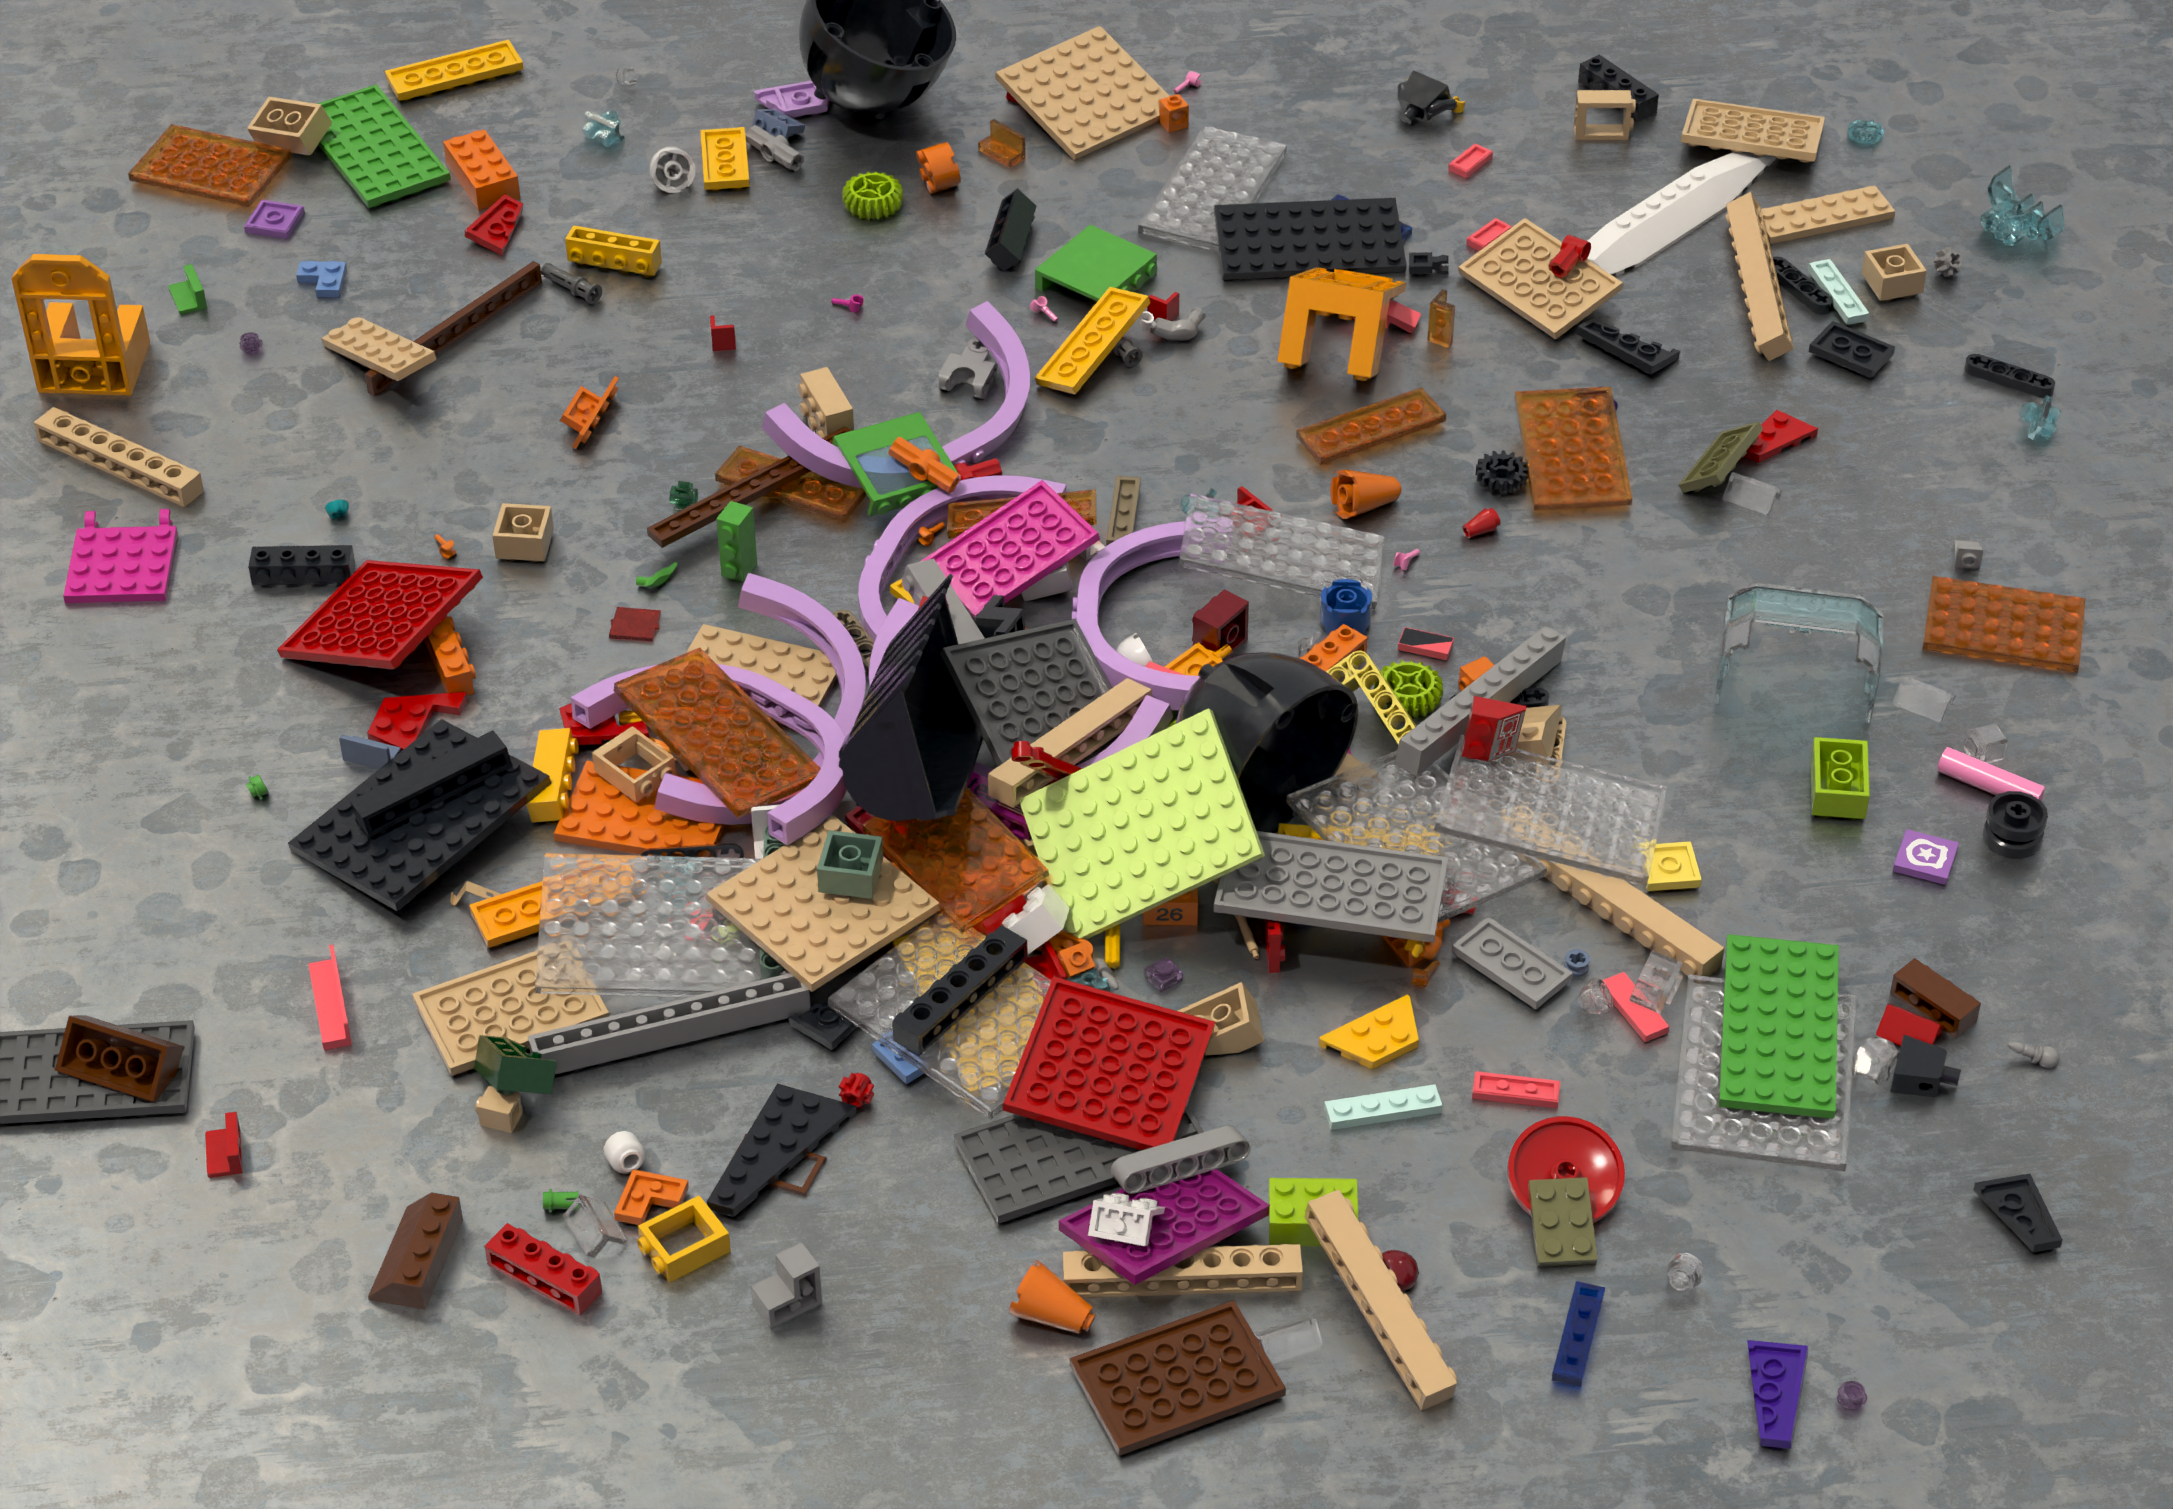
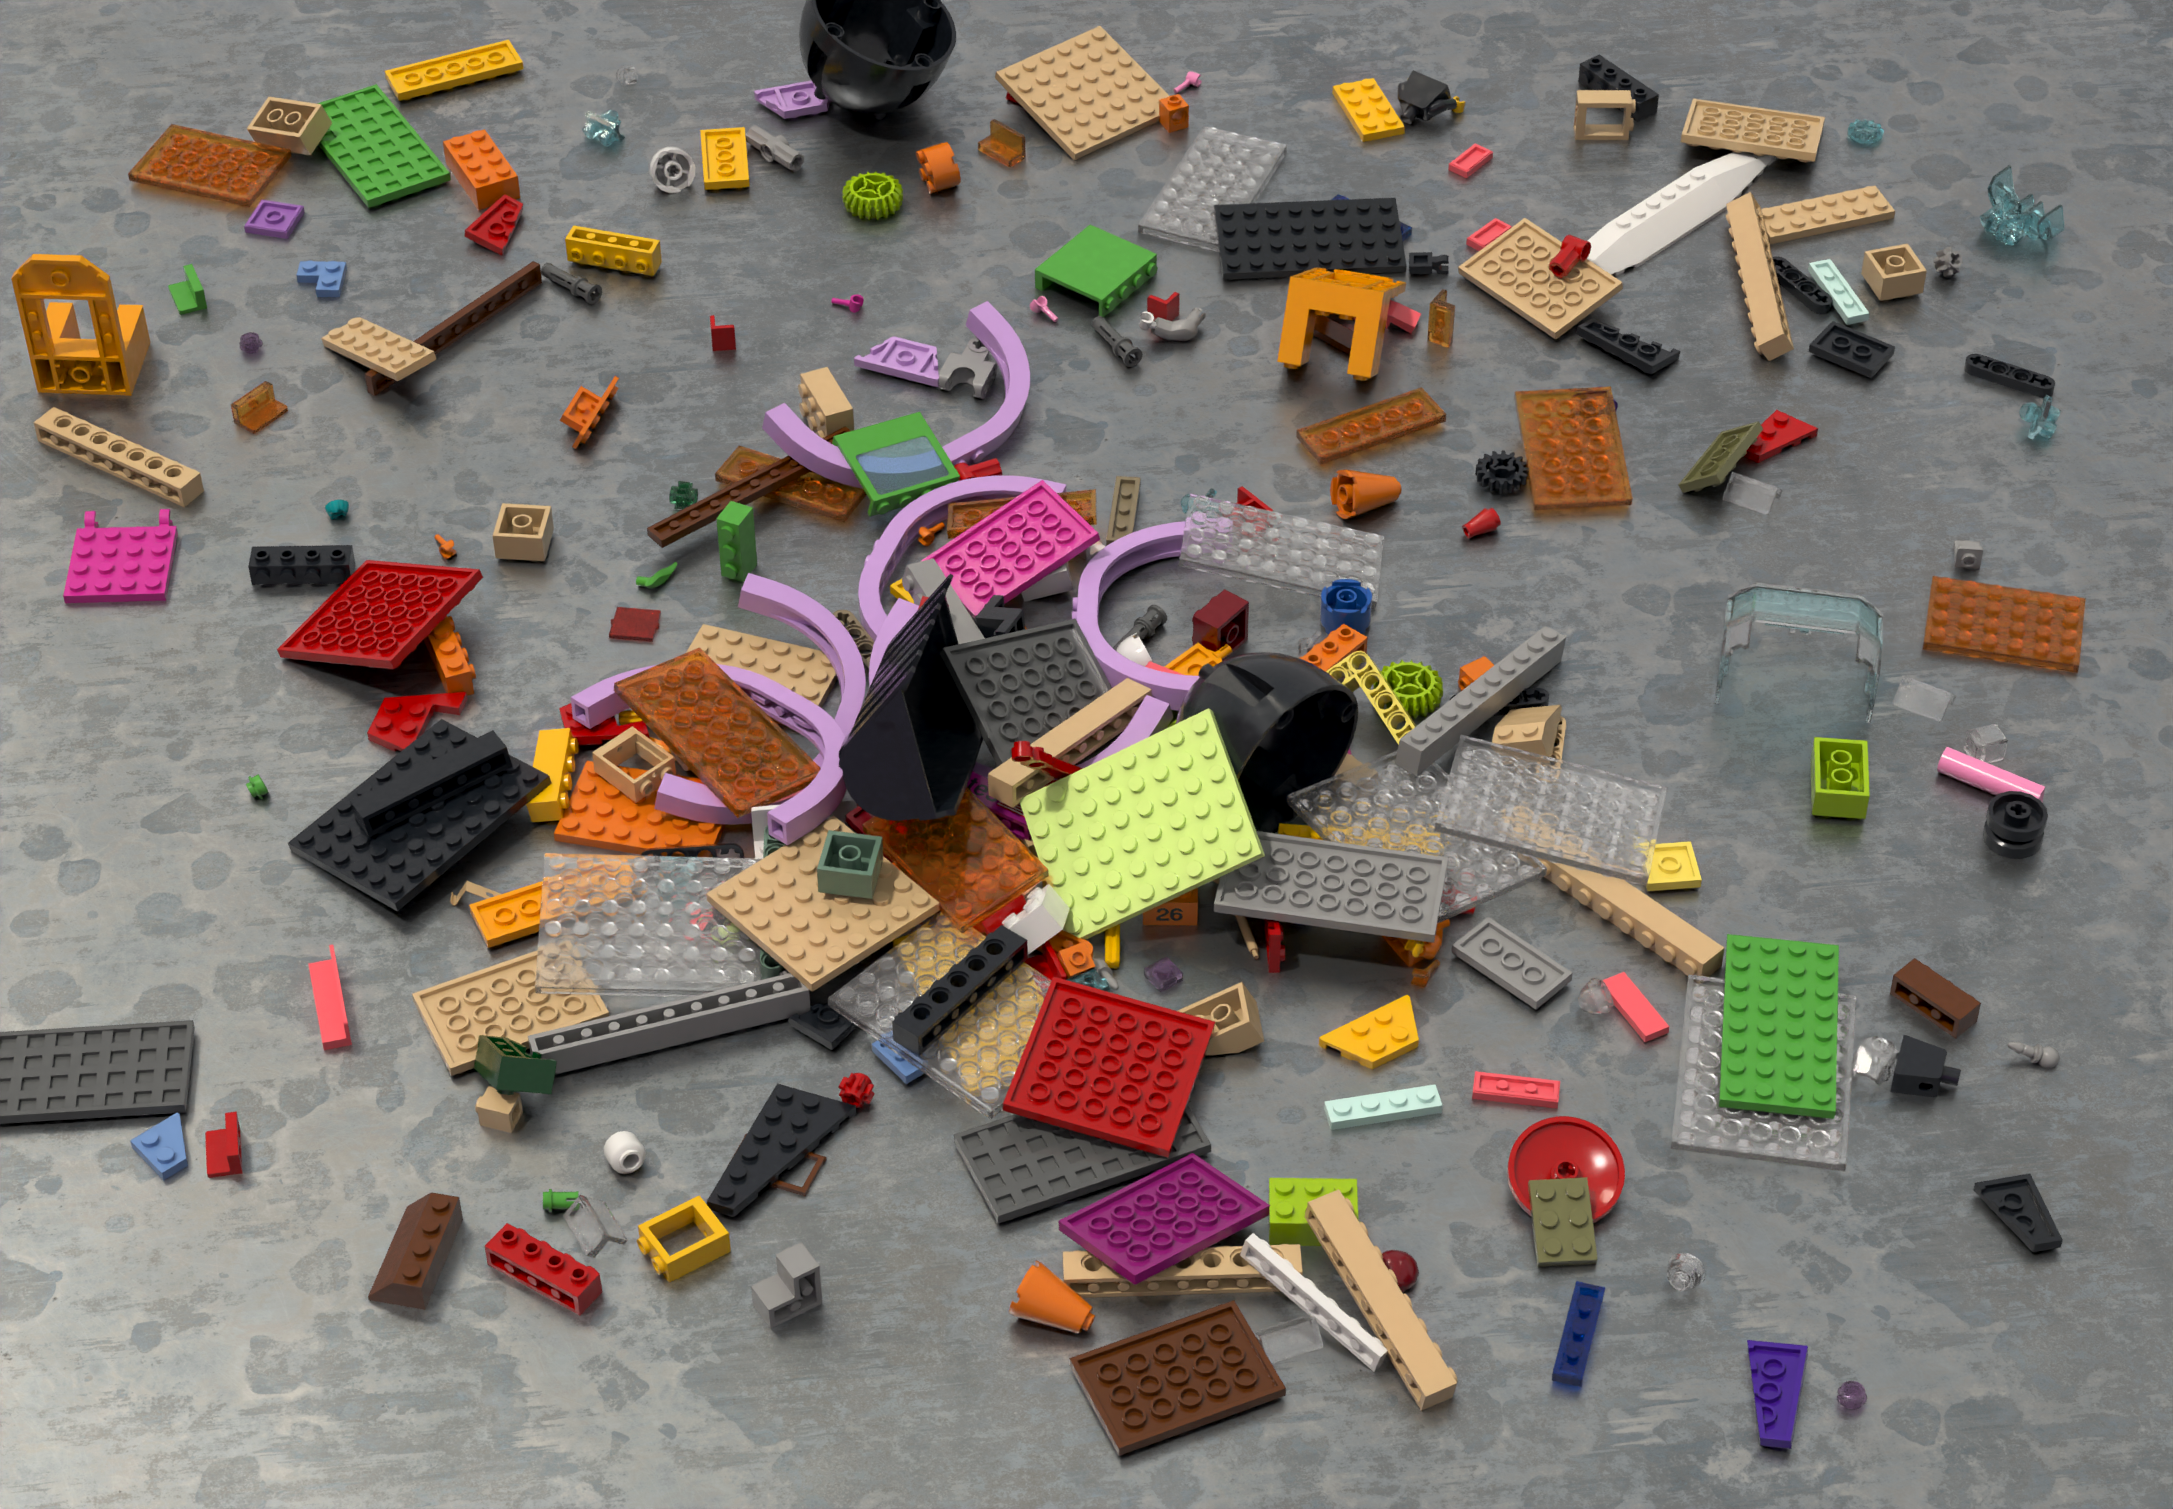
(118, 1057): reddish brown slope -> none
(163, 1147): none -> medium blue wing
(257, 408): none -> clear orange panel
(366, 751): sand blue panel -> none
(648, 1189): orange plate -> none
(777, 123): sand blue bracket -> none
(903, 359): none -> lavender wing
(924, 464): orange piece -> none
(1010, 230): black brick -> none
(1092, 340): yellow plate -> none
(1122, 1219): white bracket -> none
(1148, 621): none -> dark grey pin
(1180, 1159): light grey beam -> none
(1314, 1302): none -> white plate
(1333, 333): none -> reddish brown tile
(1368, 110): none -> yellow plate
(1402, 559): bright pink hand -> none
(1425, 643): tile -> none
(1492, 729): red slope -> none
(1581, 958): sand blue bush -> none
(1657, 982): clear brick -> none
(1900, 1022): red panel -> none
(1925, 857): medium lavender tile -> none

